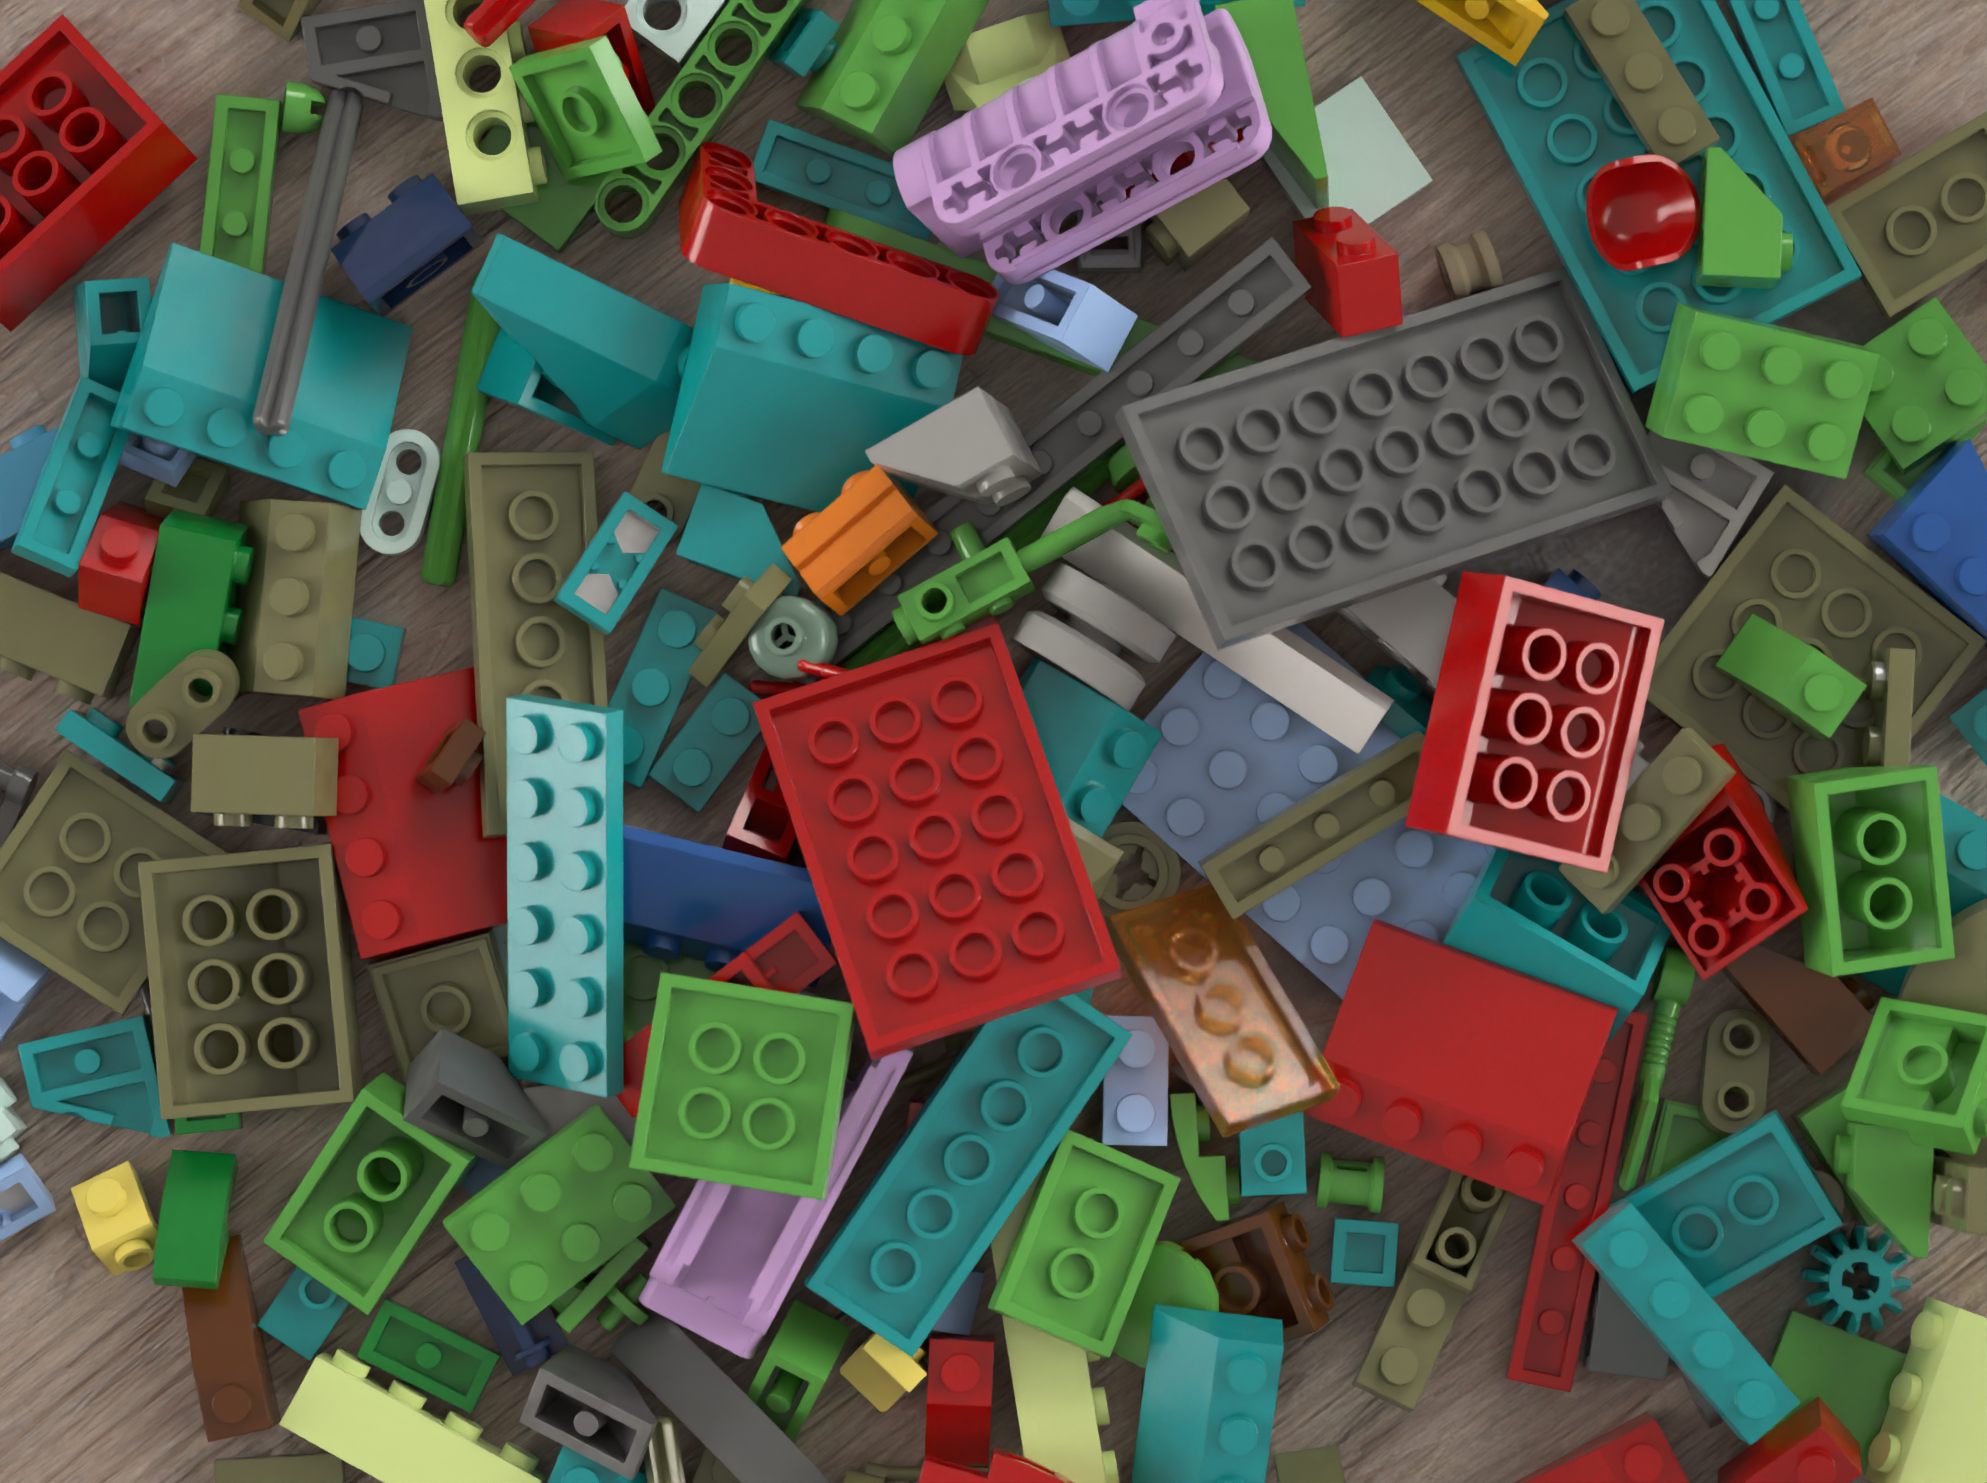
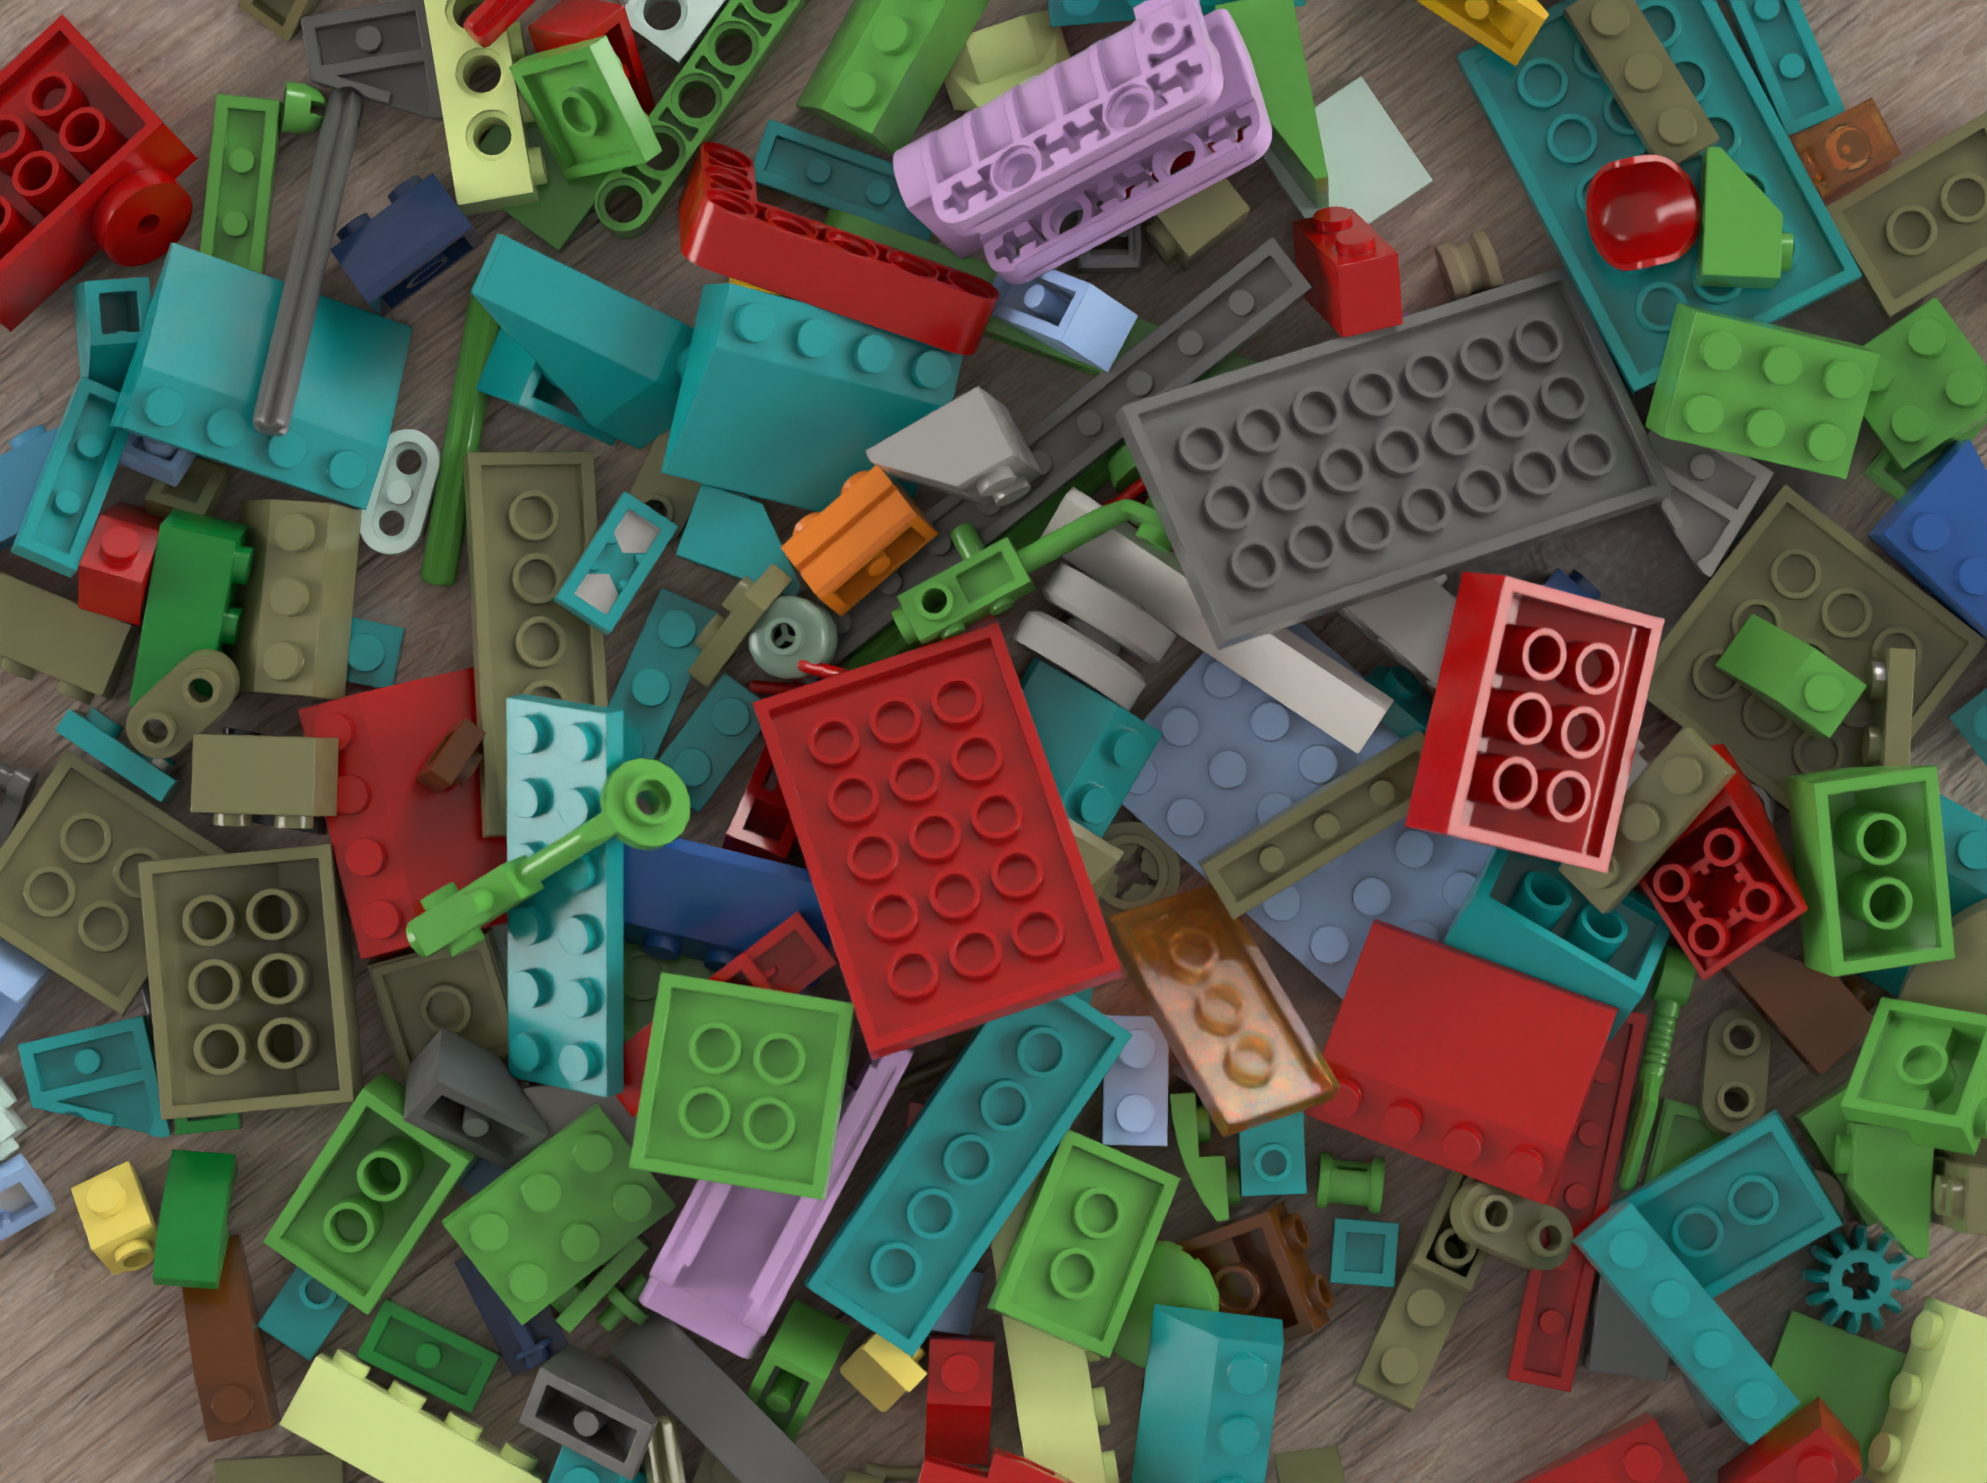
(141, 217): none -> red piece
(456, 917): none -> bright green piece
(806, 43): teal plate -> none
(1515, 1229): none -> olive plate

